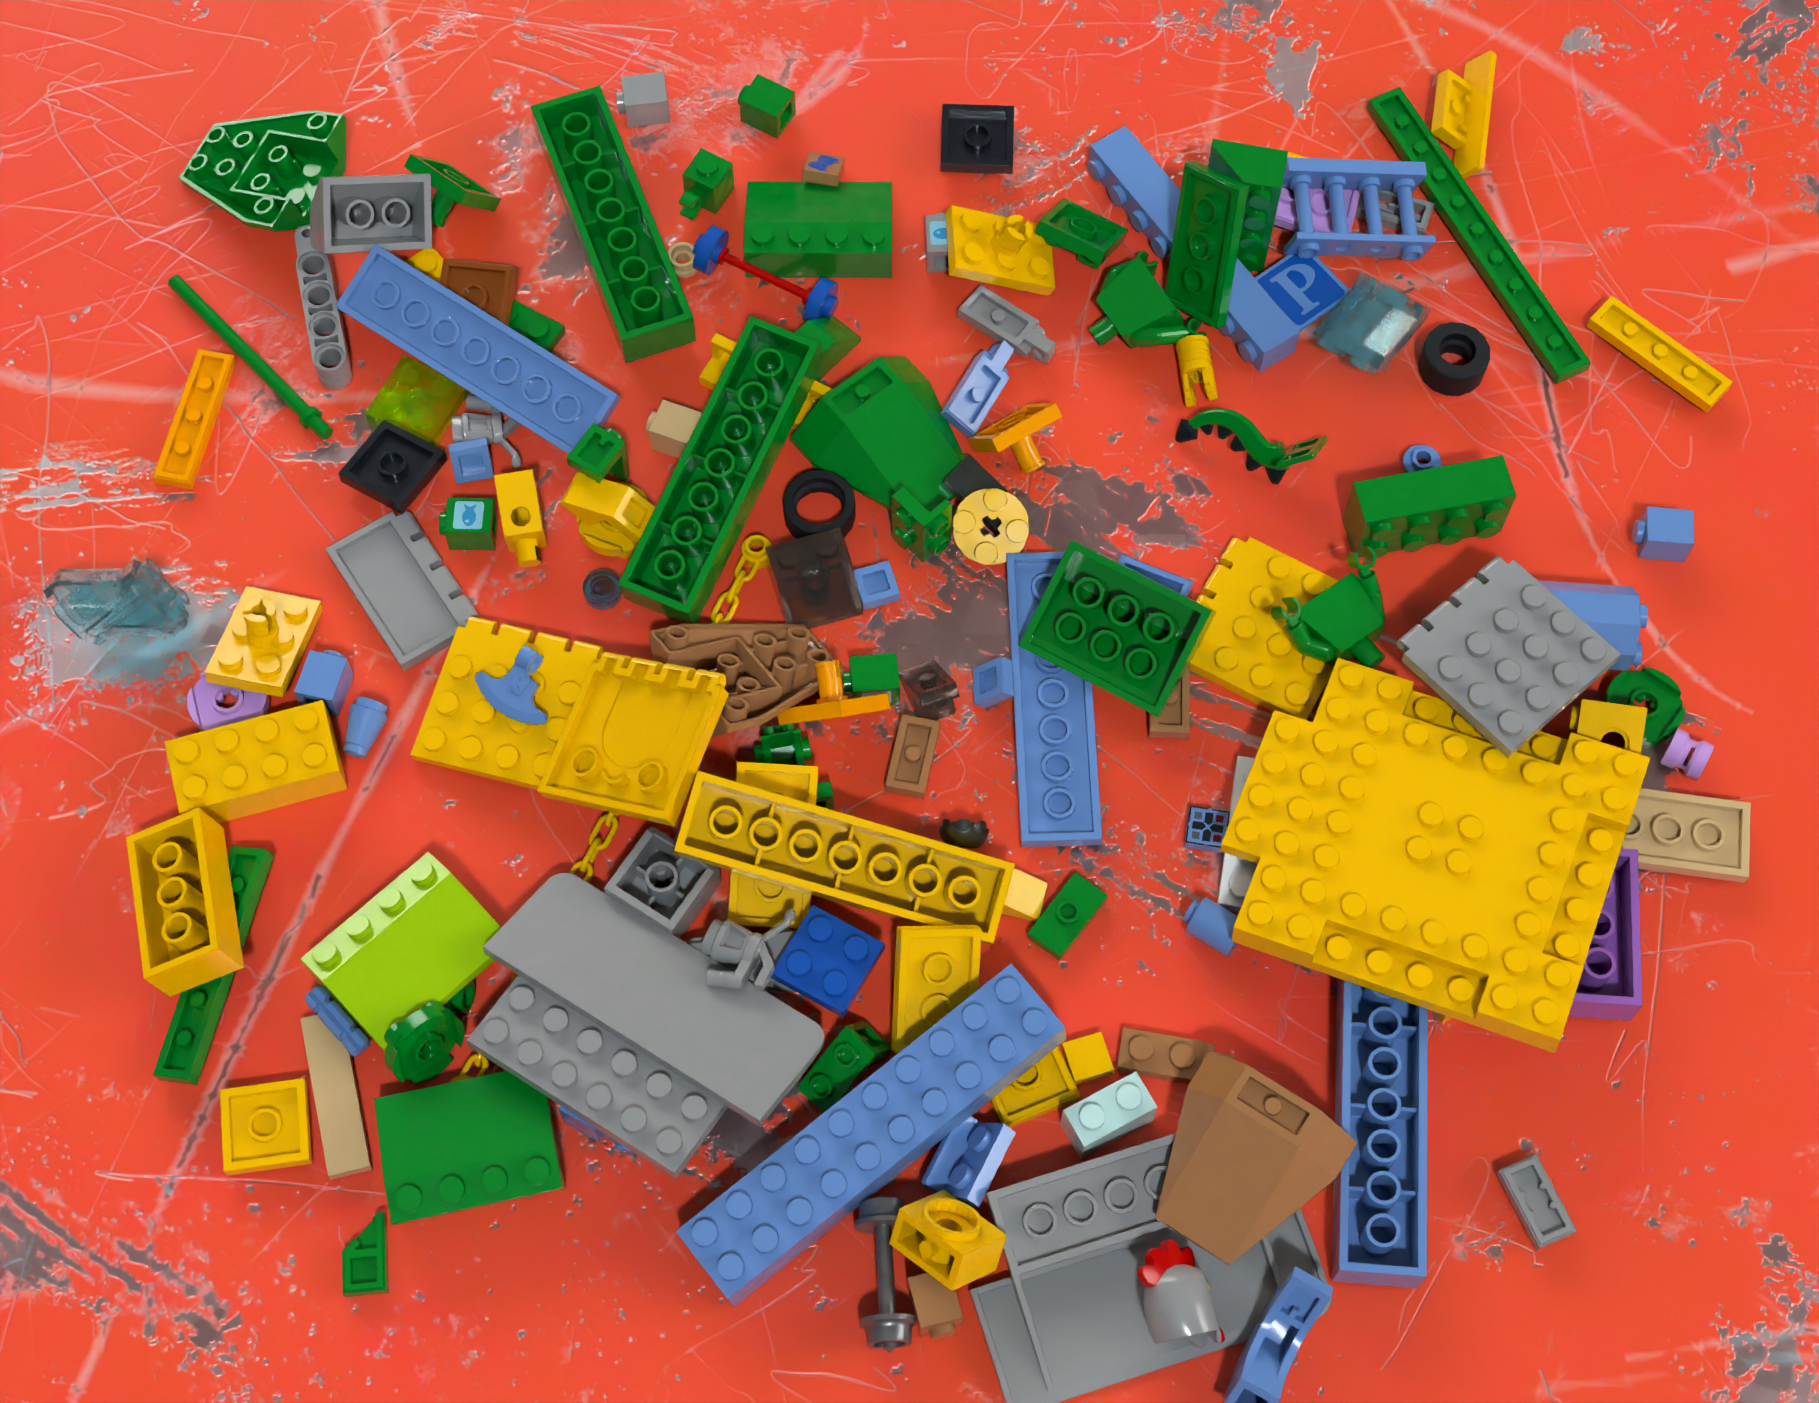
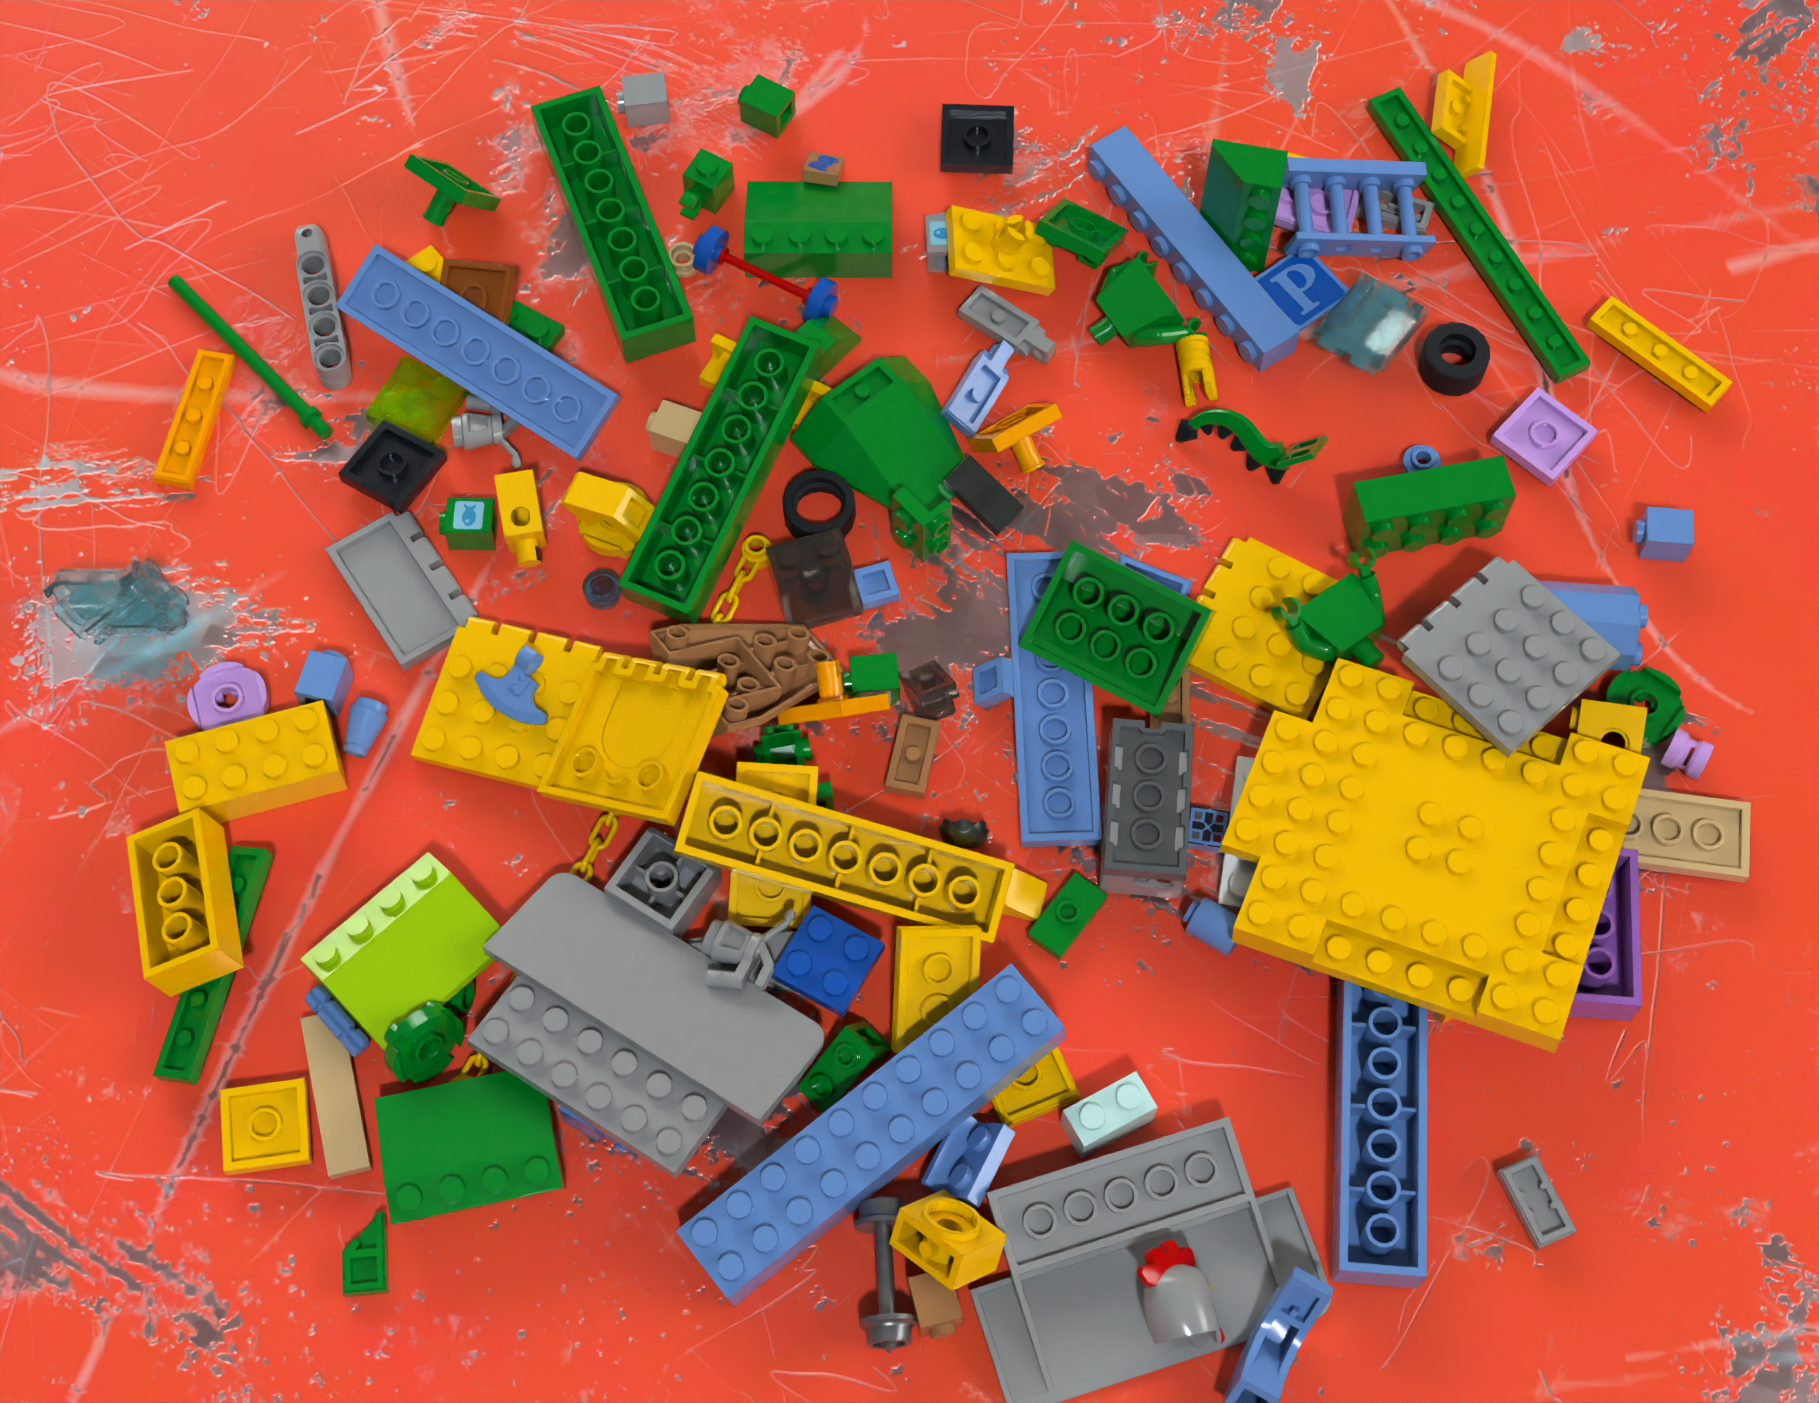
(263, 641): yellow plate -> none
(268, 166): green wedge -> none
(371, 210): light grey slope -> none
(471, 460): medium blue plate -> none
(600, 453): green bracket -> none
(994, 504): yellow plate -> none
(1087, 1058): yellow tile -> none
(1147, 809): none -> dark grey piece
(1162, 1055): medium nougat hinge -> none
(1206, 243): green tile -> none
(1245, 1158): medium nougat wedge -> none
(1543, 436): none -> lavender plate

